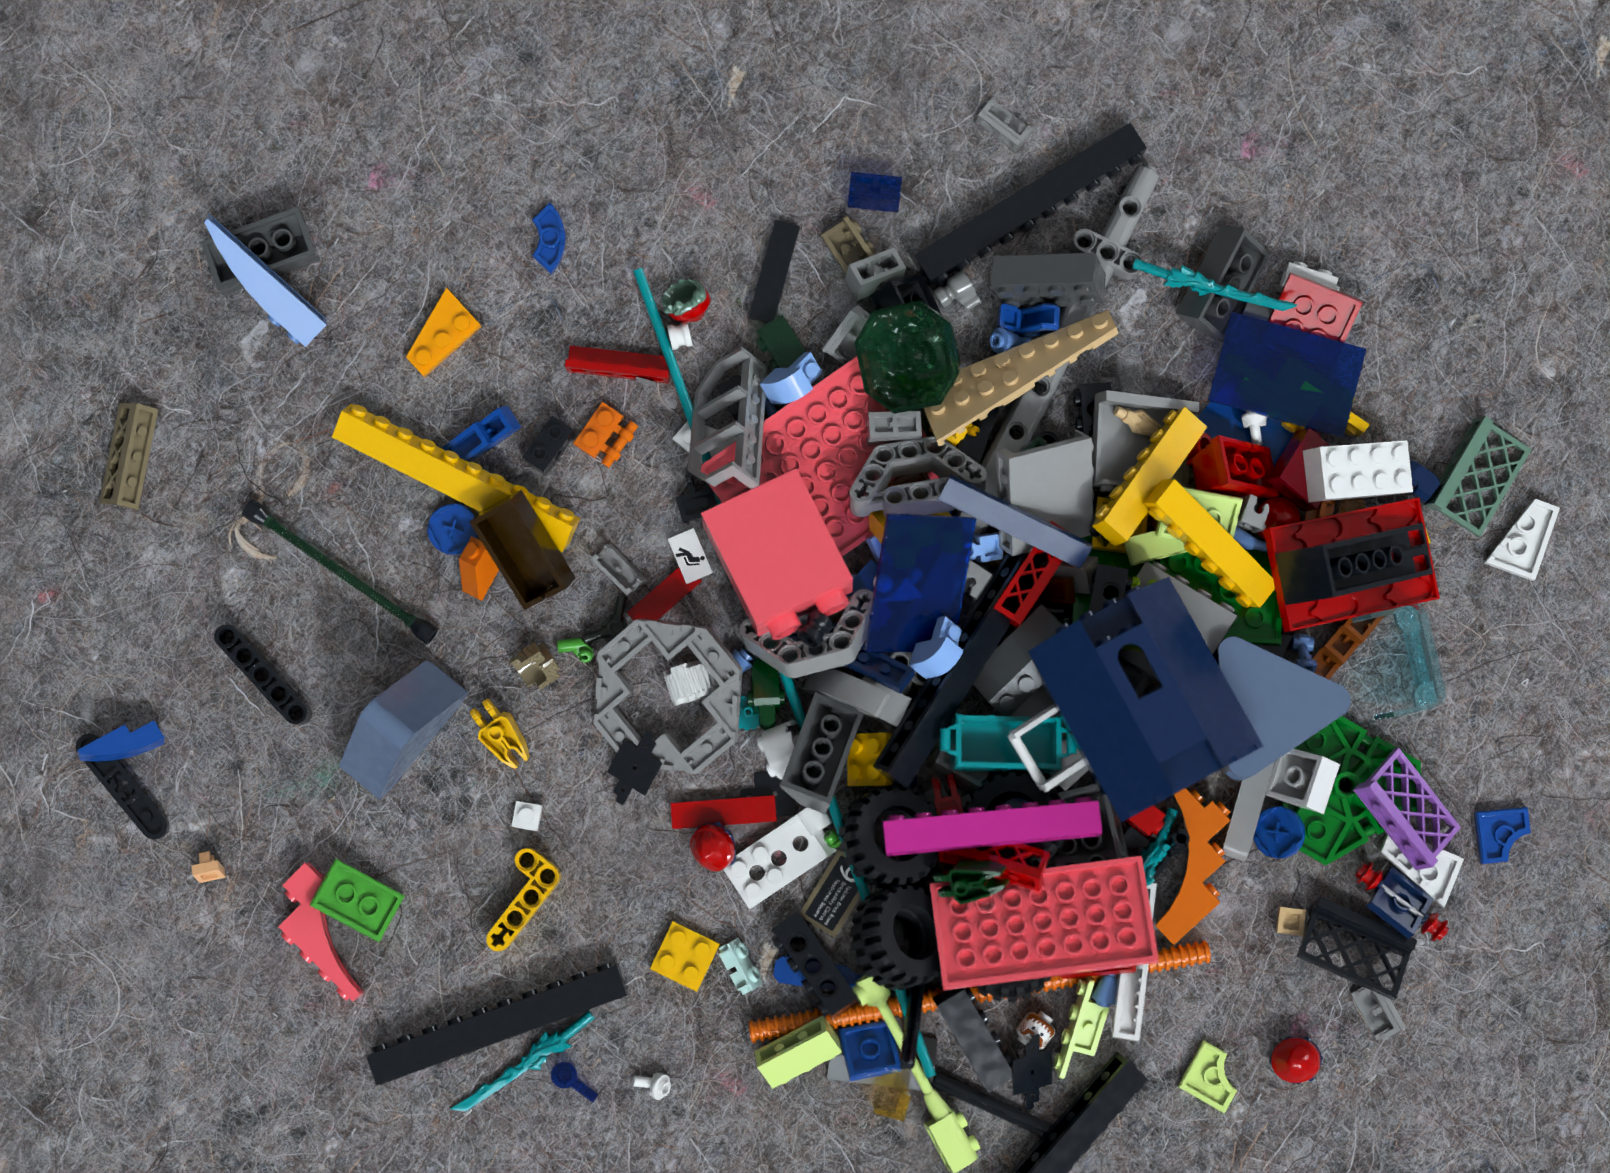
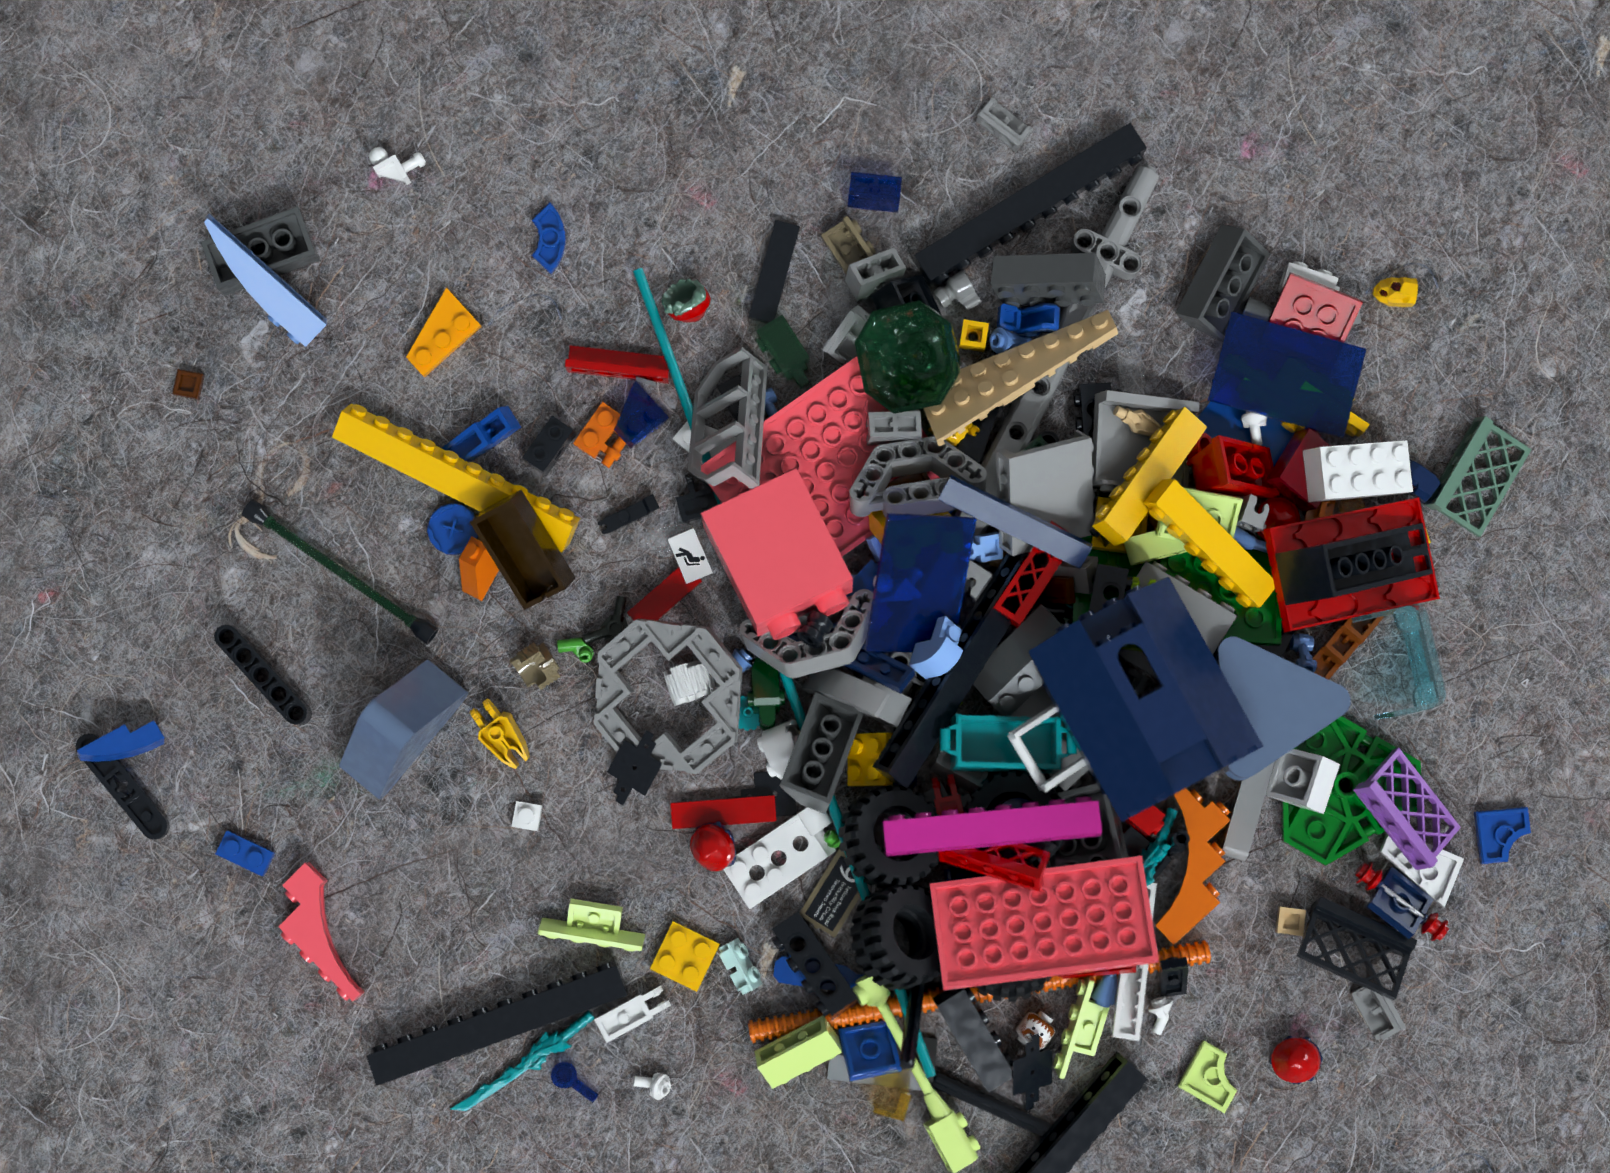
(132, 455): dark tan fence -> none
(188, 384): none -> reddish brown tile
(208, 868): light nougat tile -> none
(245, 853): none -> blue plate
(356, 900): bright green tile -> none
(391, 166): none -> white piece
(519, 903): yellow beam -> none
(592, 924): none -> yellowish green bracket
(619, 570): light grey hinge -> none
(629, 514): none -> black piece
(629, 1015): none -> white hinge
(639, 416): none -> clear blue wing
(679, 335): white wheel -> none
(791, 383): light blue brick -> none
(971, 880): dark green hinge -> none
(977, 328): none -> yellow plate
(1160, 1007): none -> white plate
(1173, 976): none -> black plate
(1197, 282): teal sword -> none
(1279, 832): blue tile -> none
(1396, 291): none -> yellow rock
(1526, 541): white wing -> none

